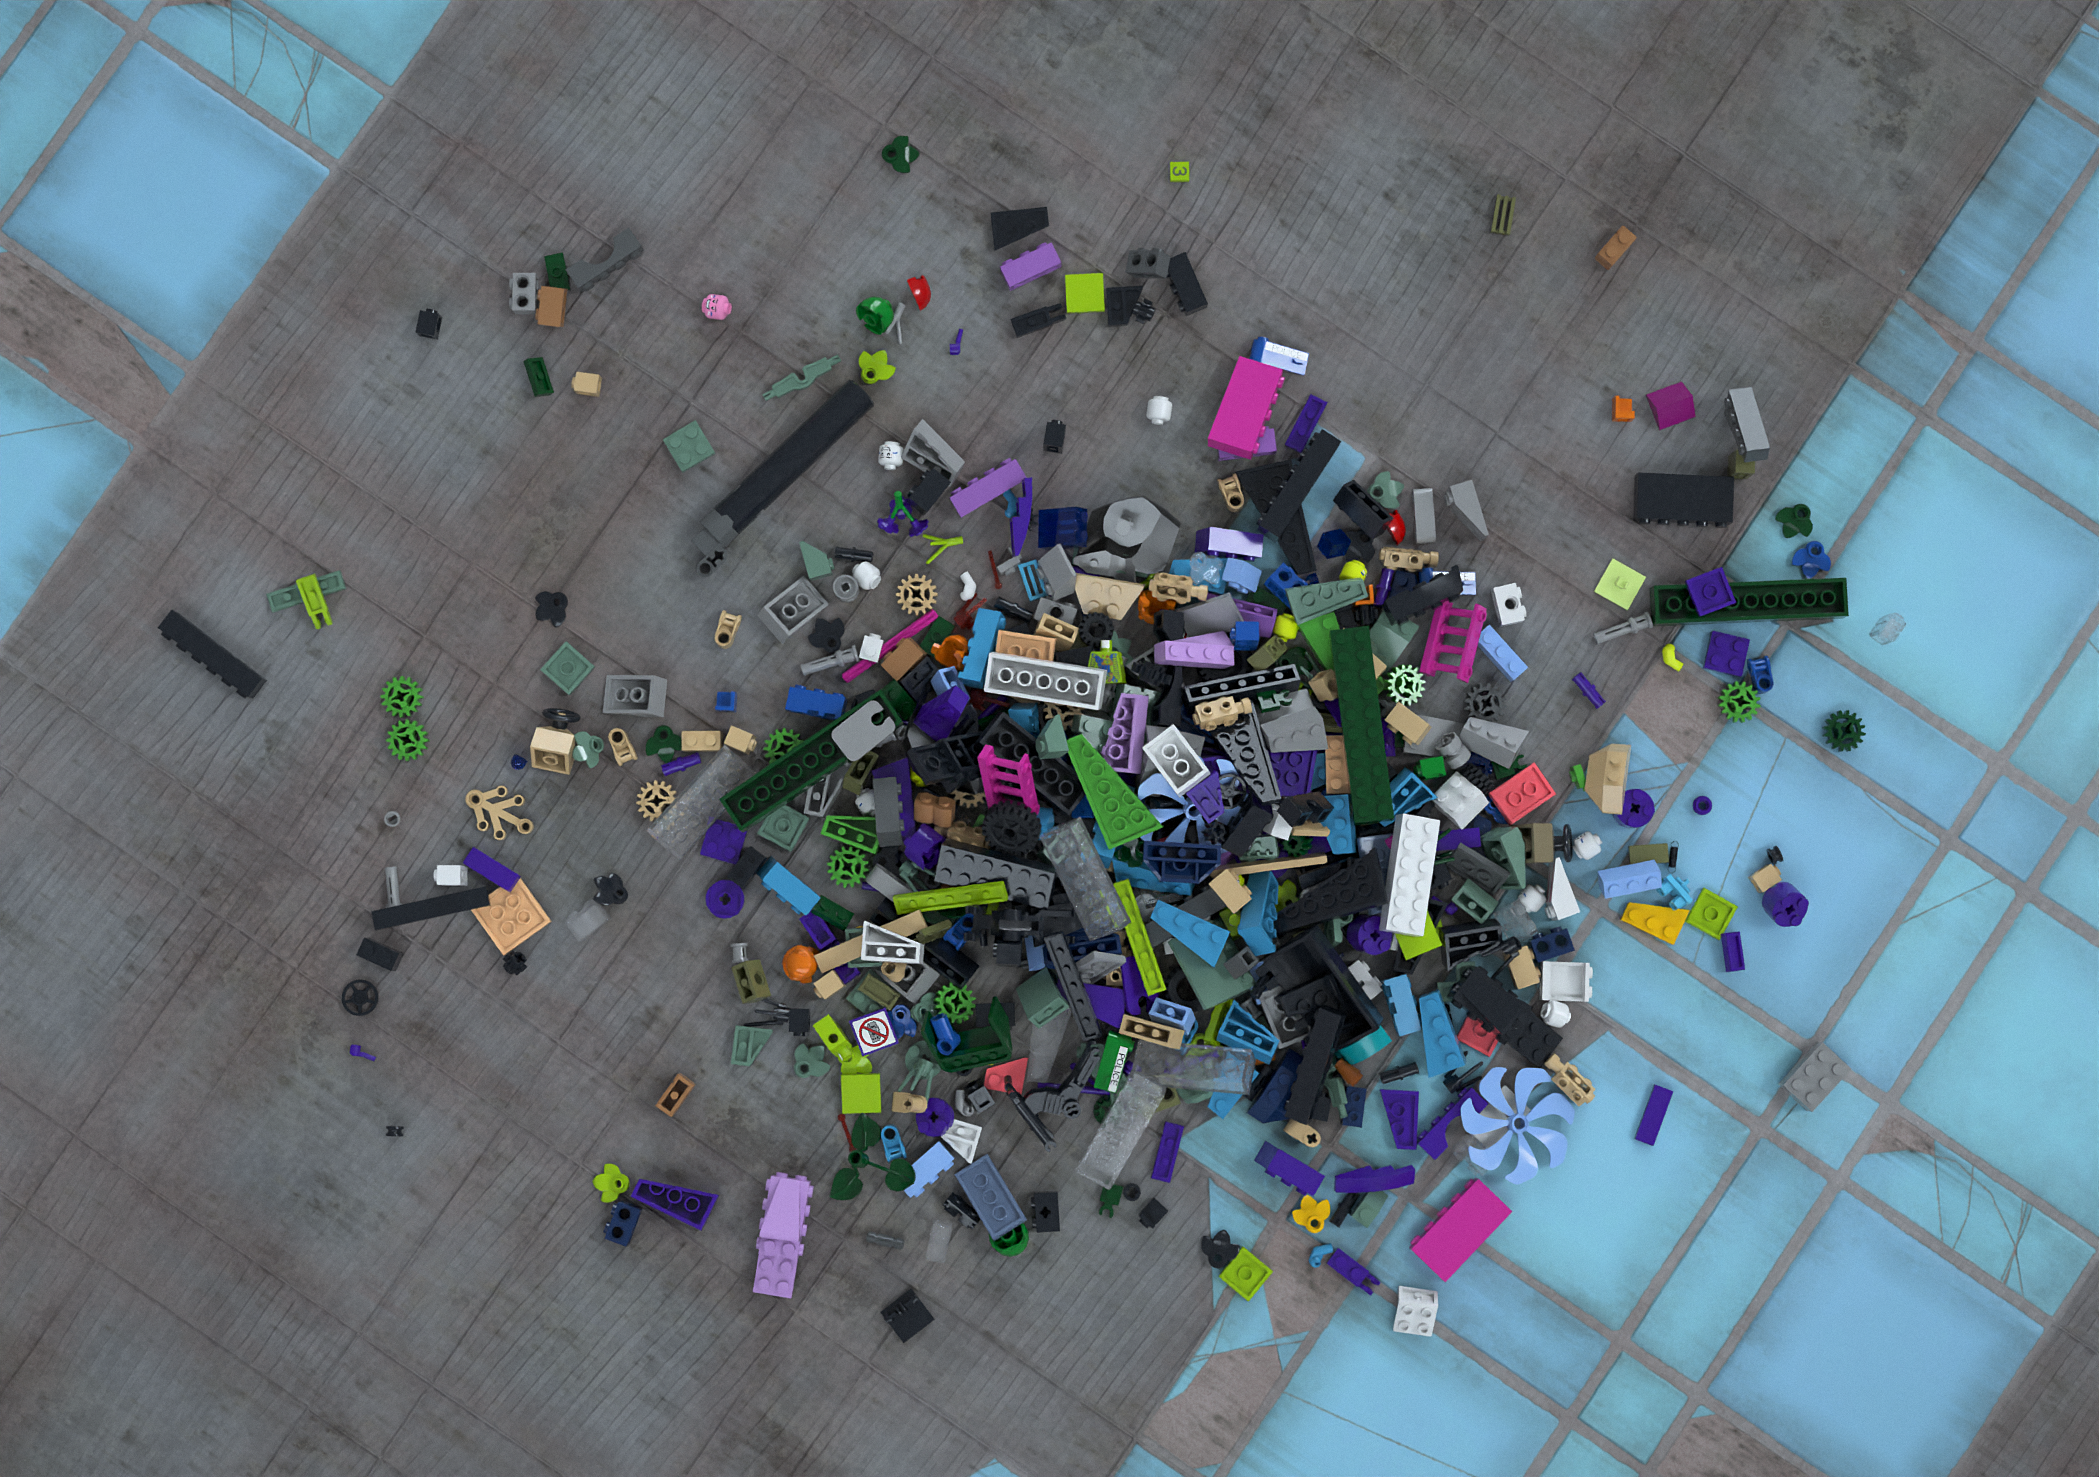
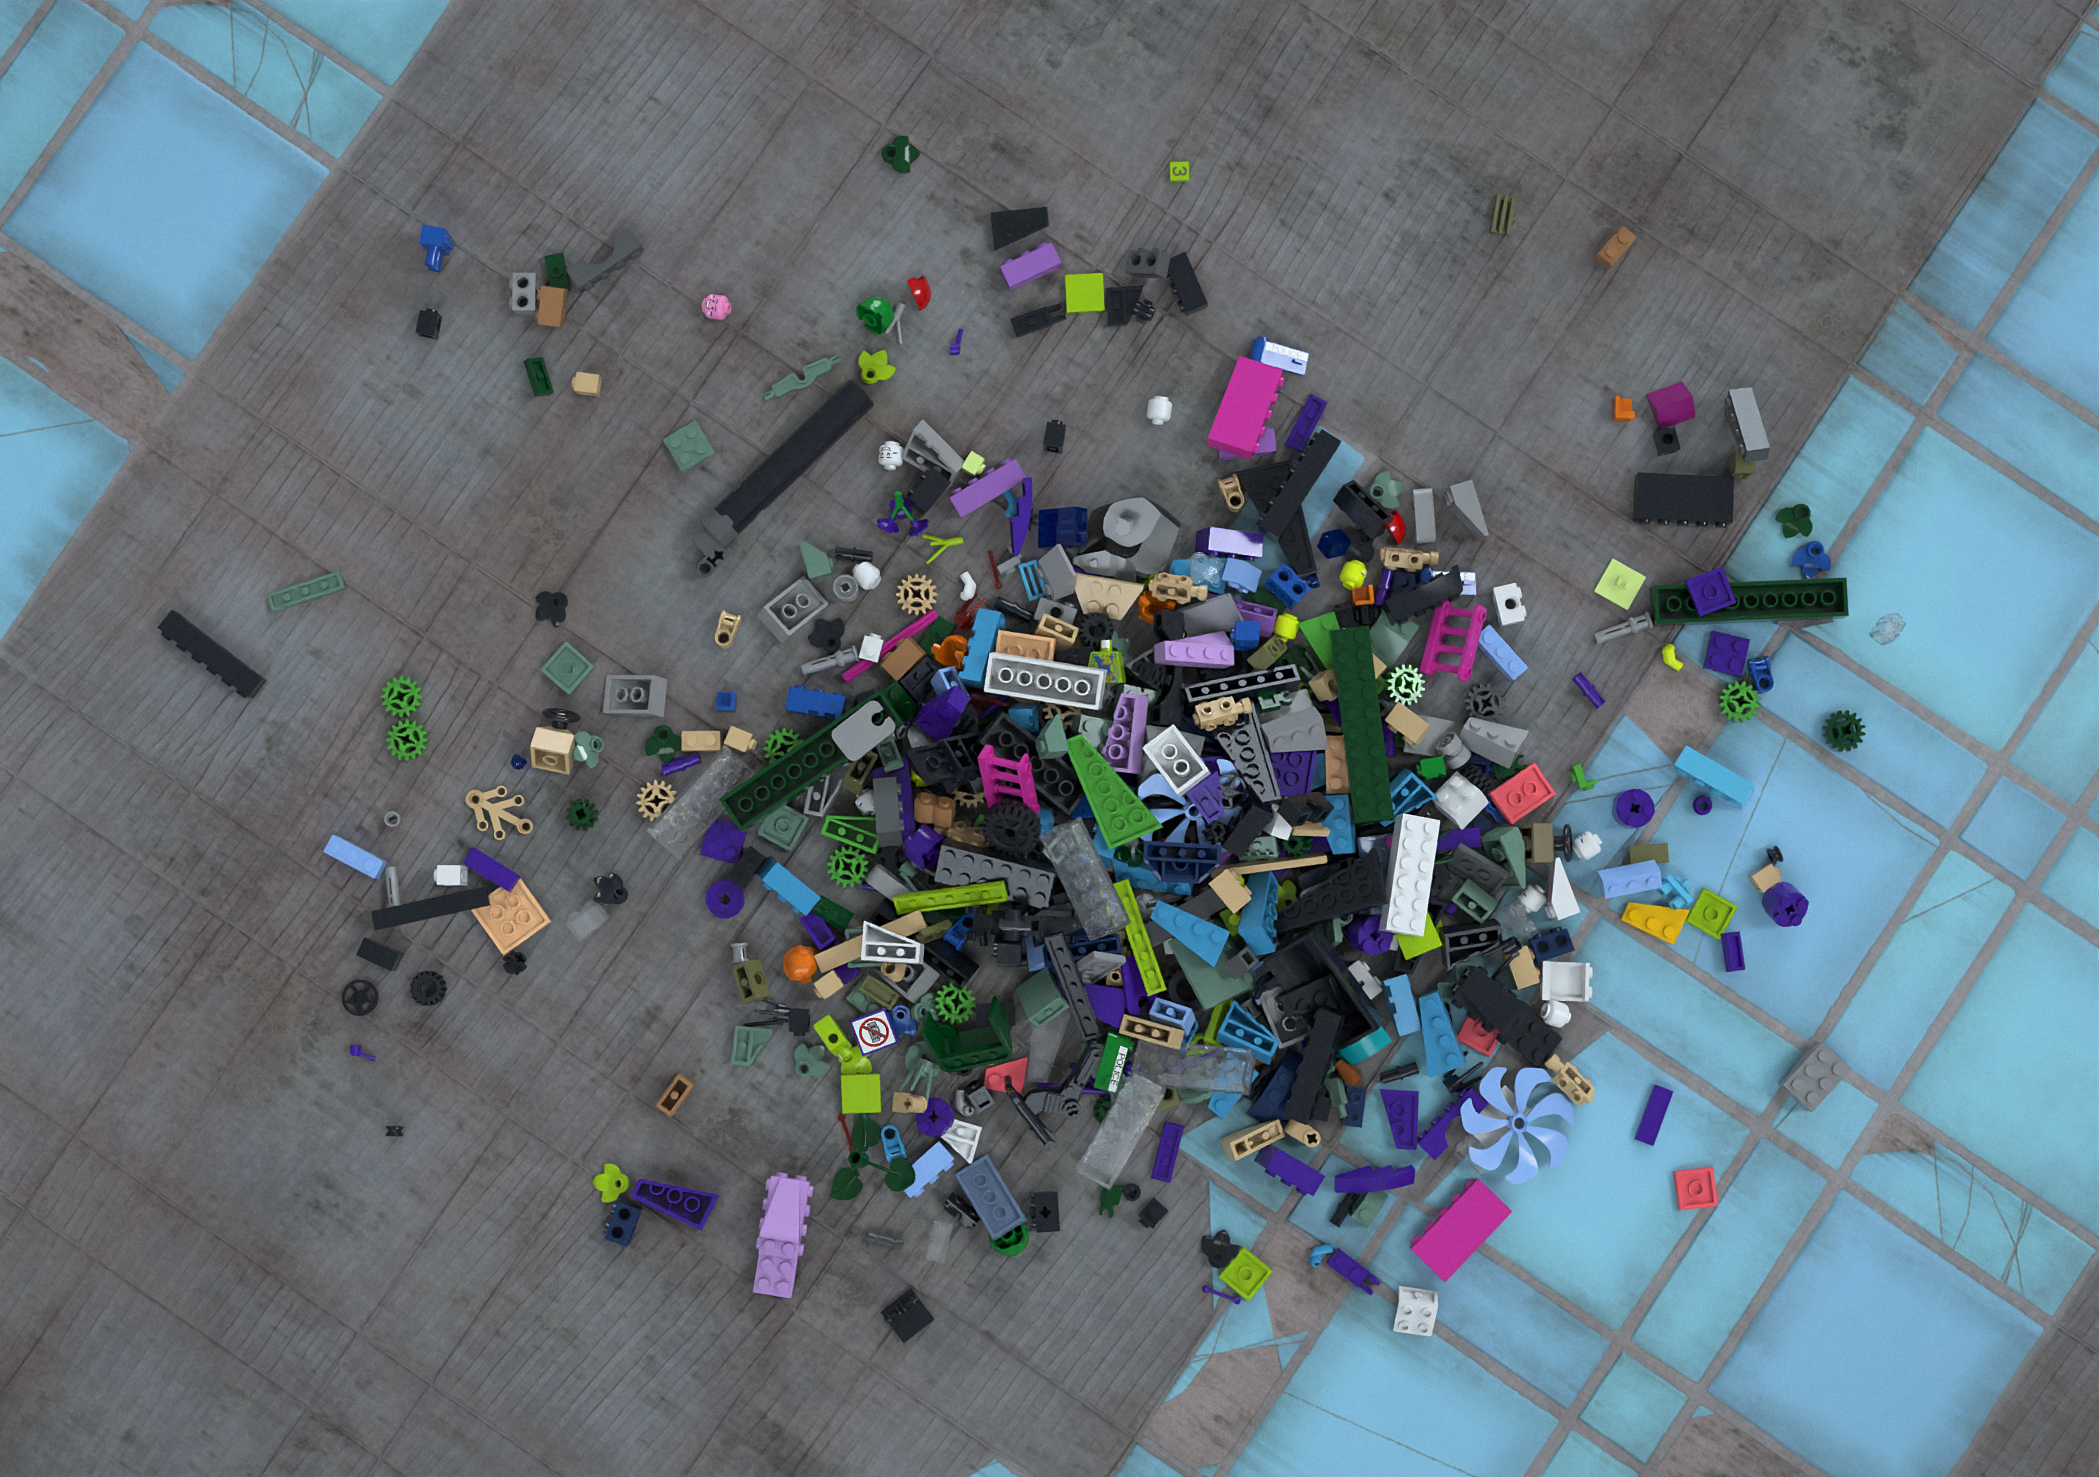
(313, 599): lime hinge -> none
(355, 857): none -> light blue brick
(437, 244): none -> blue brick
(440, 988): none -> black tyre
(587, 810): none -> dark green gear
(622, 748): tan piece -> none
(889, 755): none -> sand green plate
(947, 1038): blue piece -> none
(974, 464): none -> yellowish green plate
(1236, 1300): none -> dark purple hinge
(1251, 1139): none -> tan slope
(1311, 1210): yellow plate -> none
(1318, 599): sand green wing -> none
(1608, 777): tan wedge -> none
(1662, 448): none -> black brick
(1673, 857): black piece -> none
(1695, 1188): none -> coral tile
(1714, 777): none -> medium azure wedge

